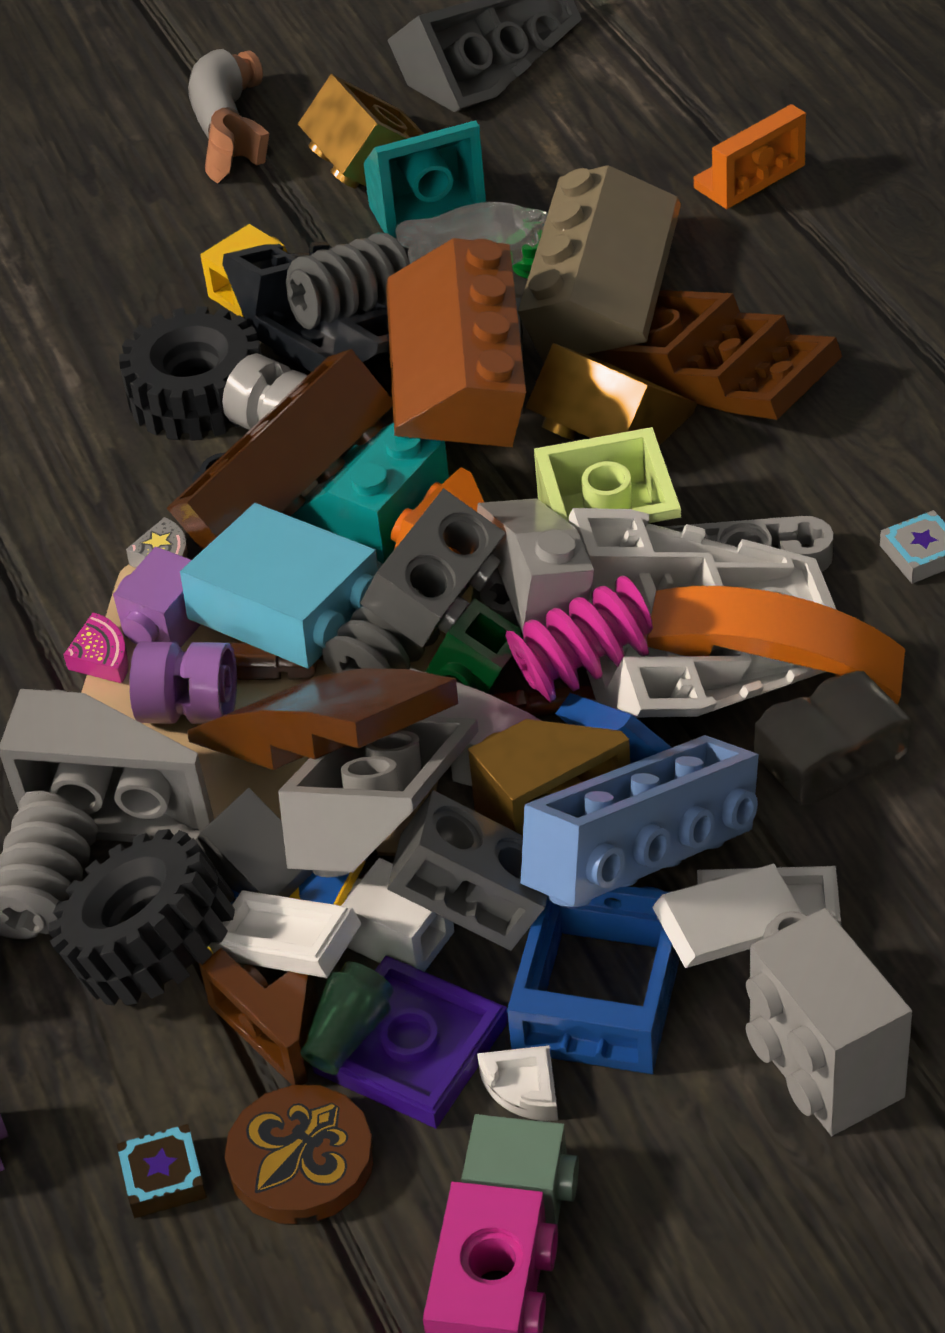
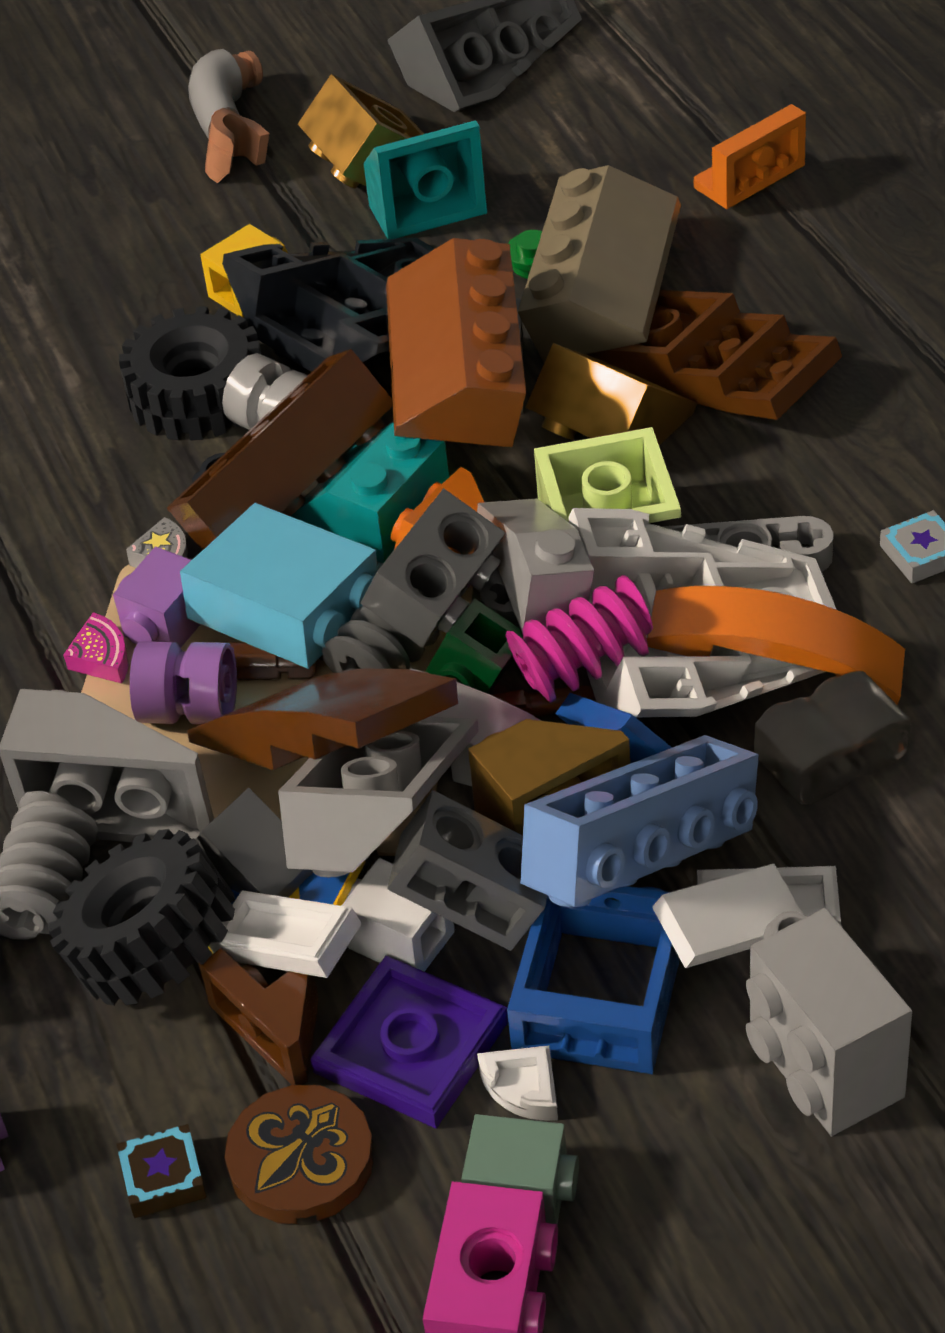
(343, 279): dark grey piece -> none
(347, 1014): clear green cone -> none
(486, 220): clear tile -> none

